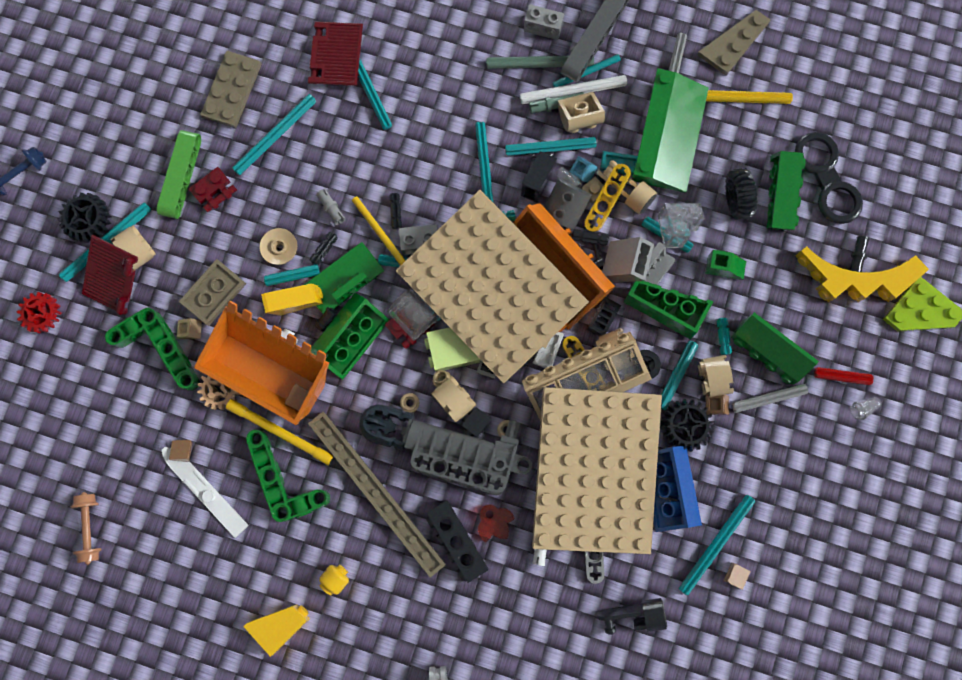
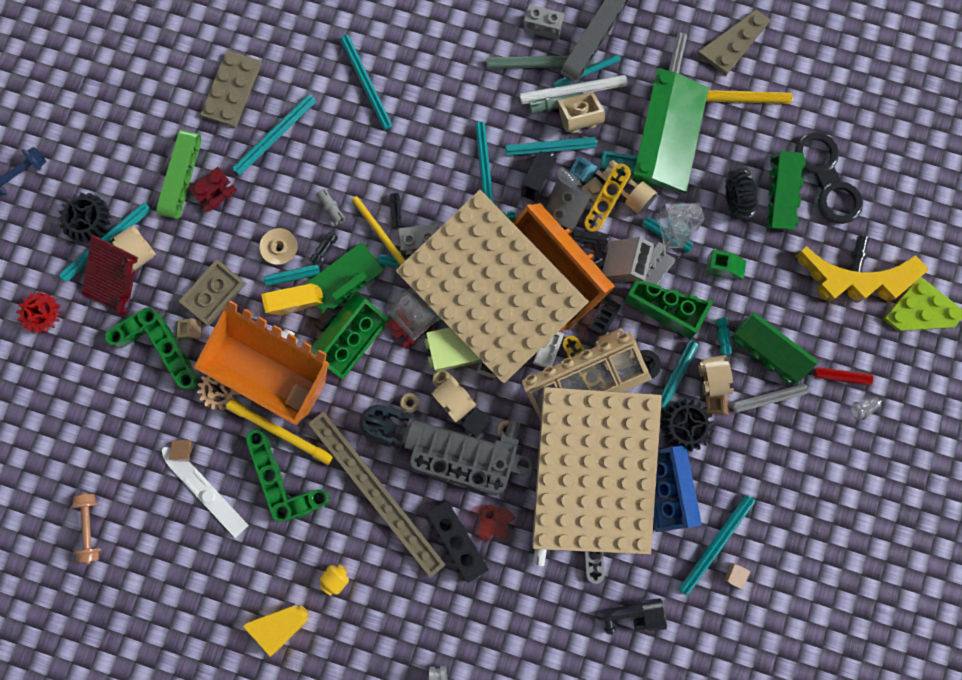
(336, 53): dark red window -> none

